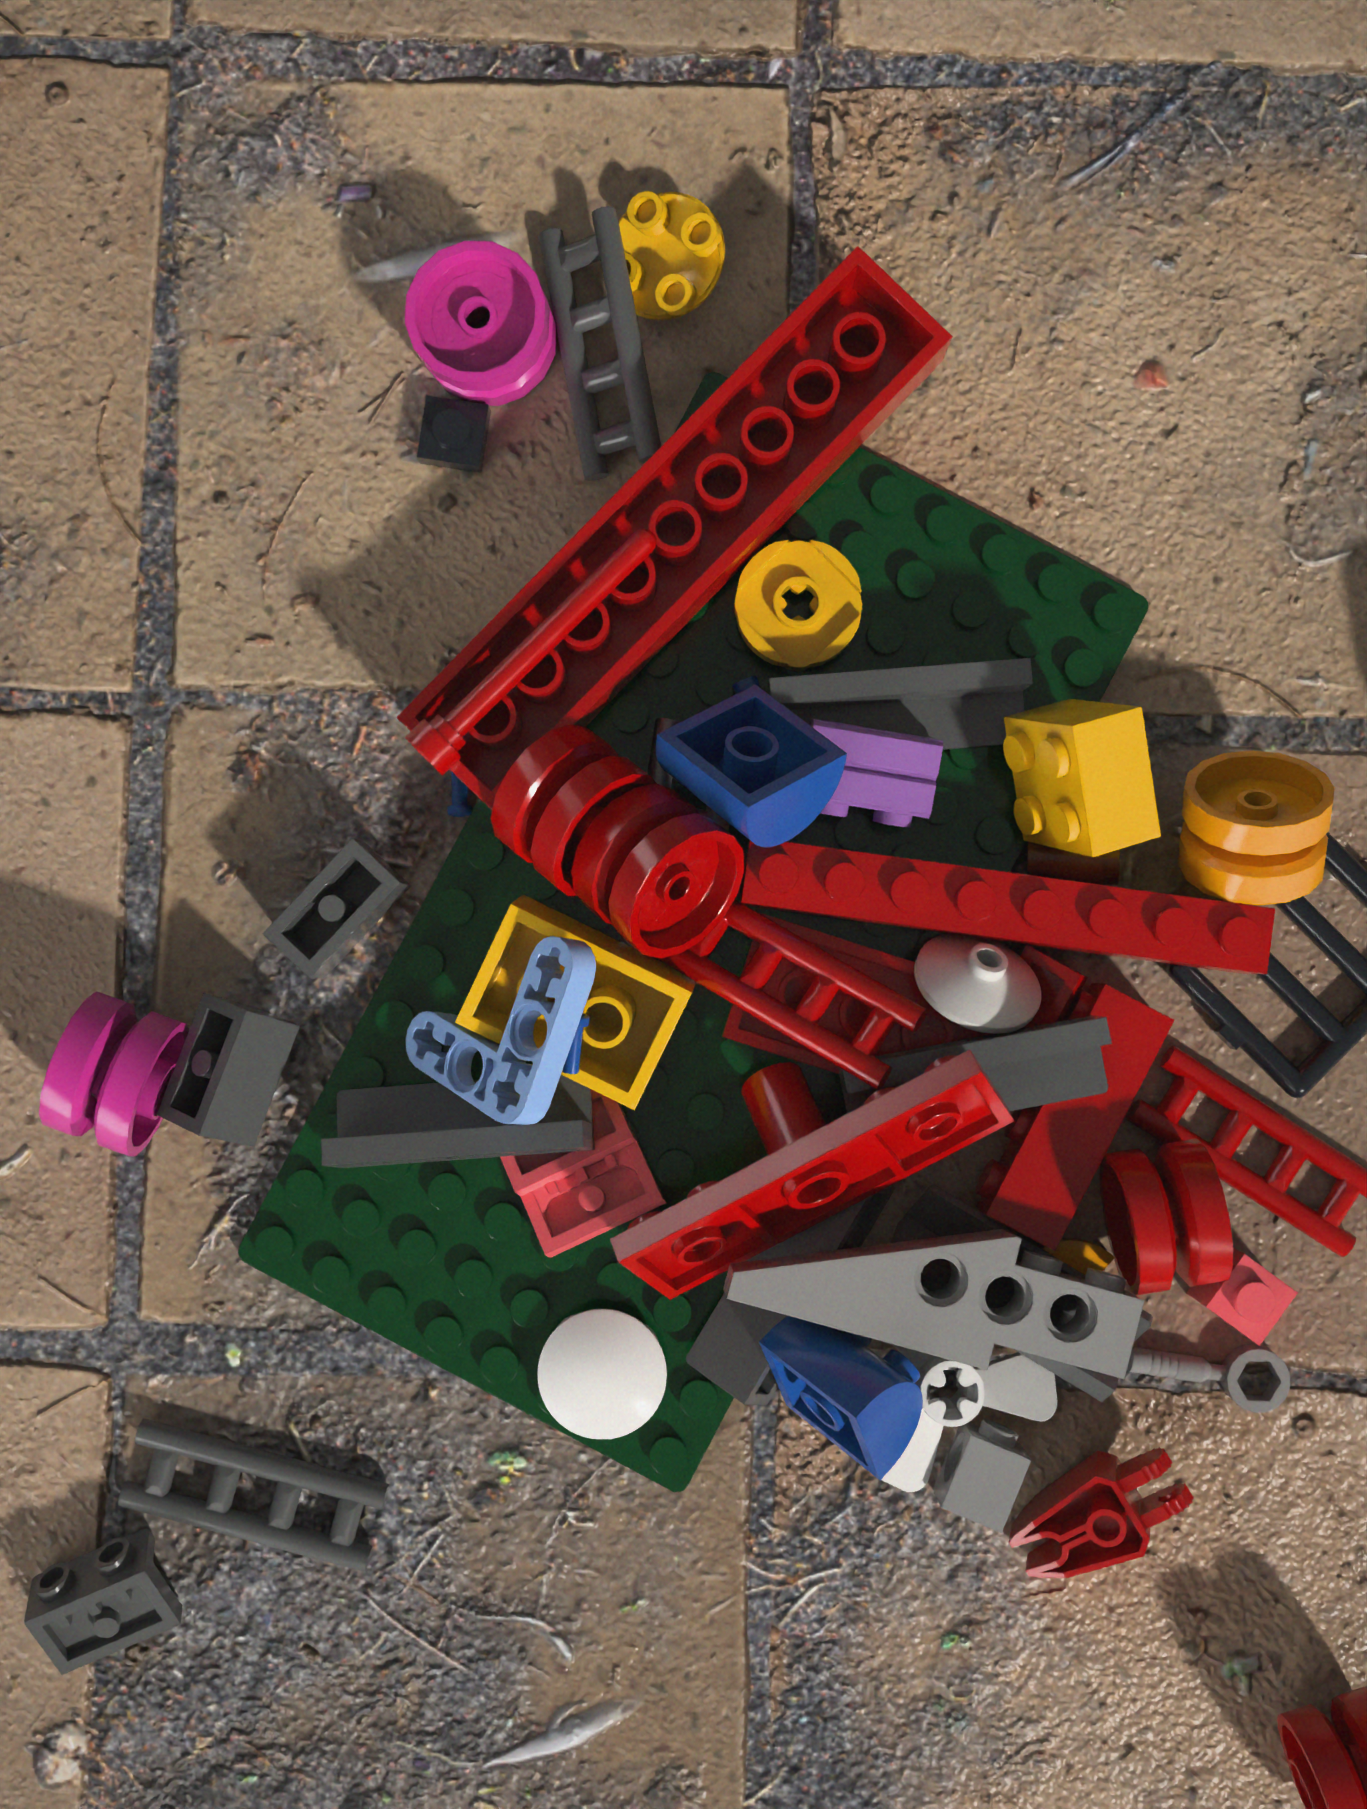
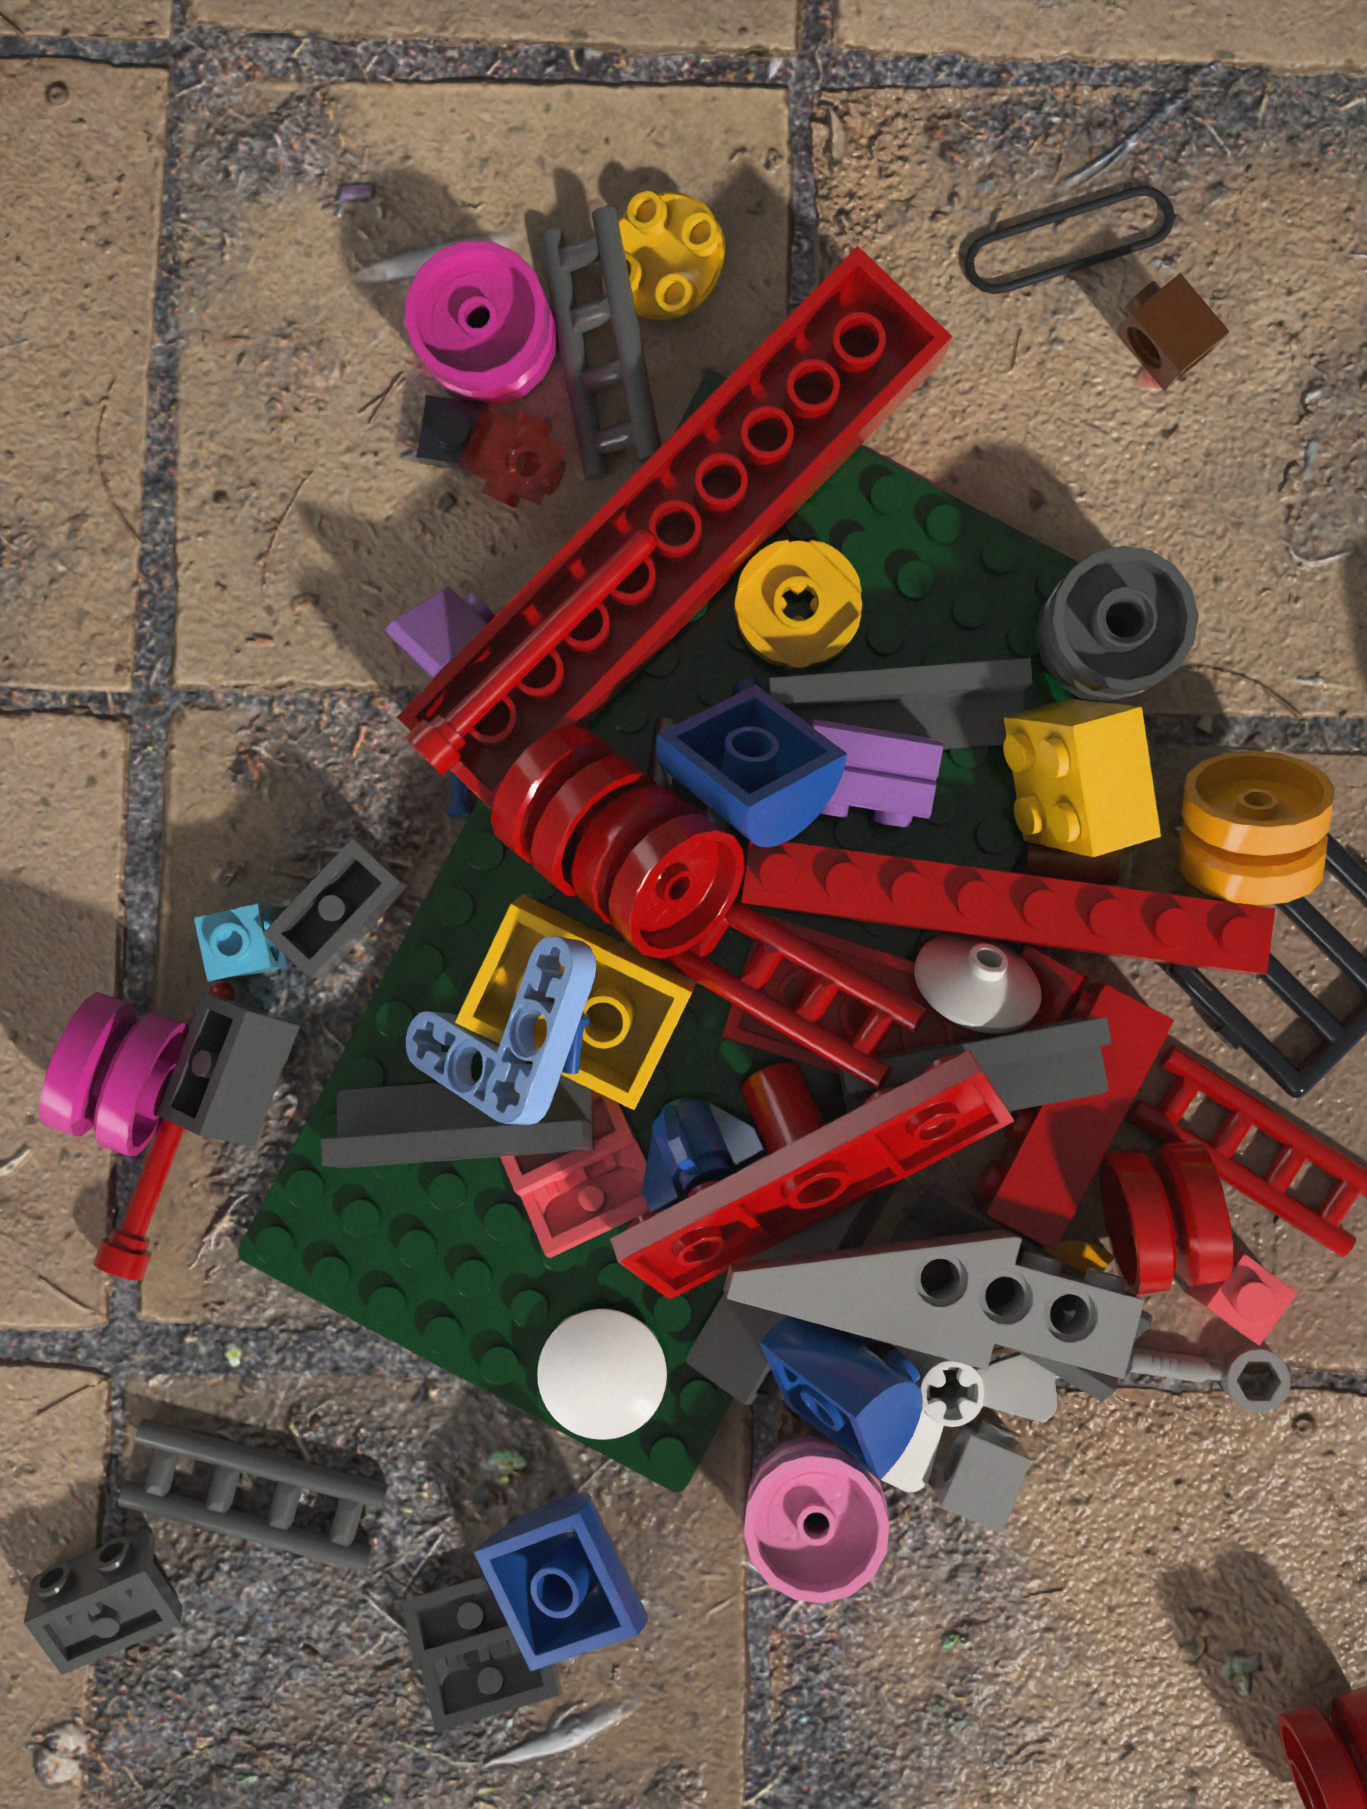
(126, 1249): none -> red piece
(235, 943): none -> medium azure brick
(439, 628): none -> medium lavender slope
(471, 1656): none -> dark grey slope
(494, 451): none -> clear red brick
(561, 1582): none -> blue brick
(693, 1146): none -> blue brick
(807, 1558): none -> bright pink wheel
(1061, 215): none -> black piece
(1096, 1515): red hinge -> none
(1145, 600): none -> dark grey wheel
(1170, 329): none -> reddish brown brick

